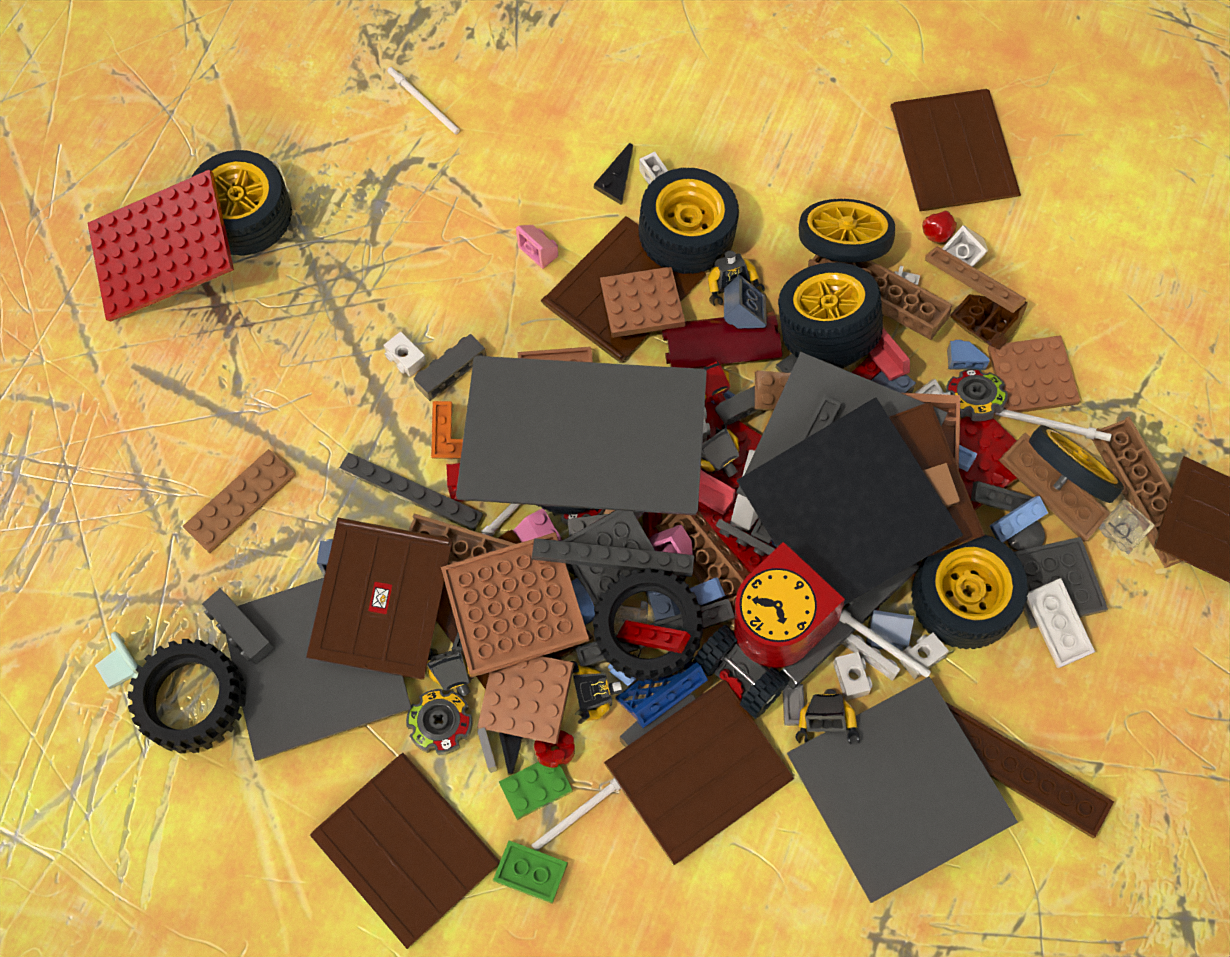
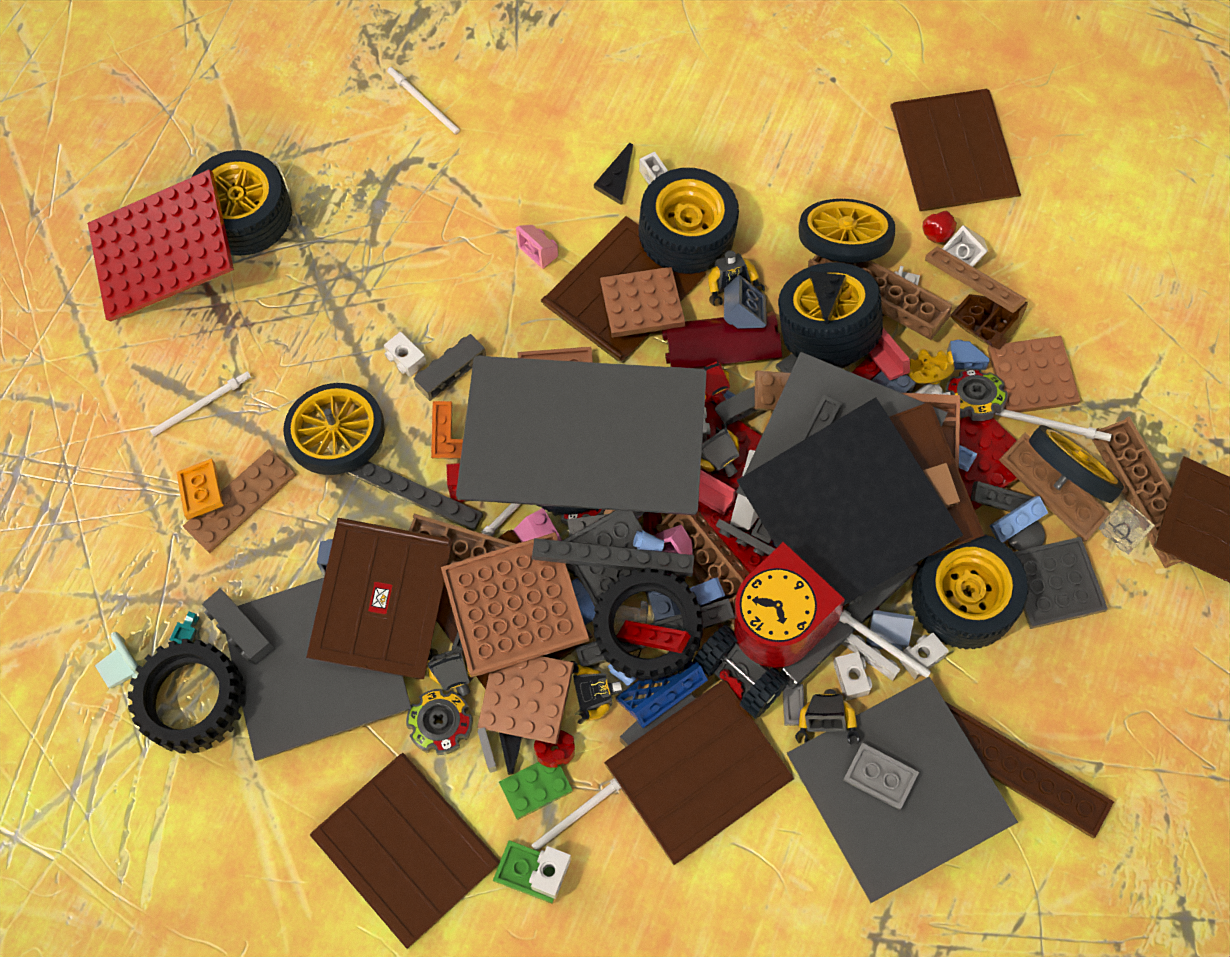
(185, 630): none -> teal plate
(199, 489): none -> light orange plate
(231, 385): none -> white bar
(334, 428): none -> wheel
(550, 885): none -> white brick
(646, 541): none -> light blue cone
(827, 291): none -> black wing
(881, 776): none -> light grey plate
(932, 369): none -> yellow plate
(1059, 623): white tile -> none

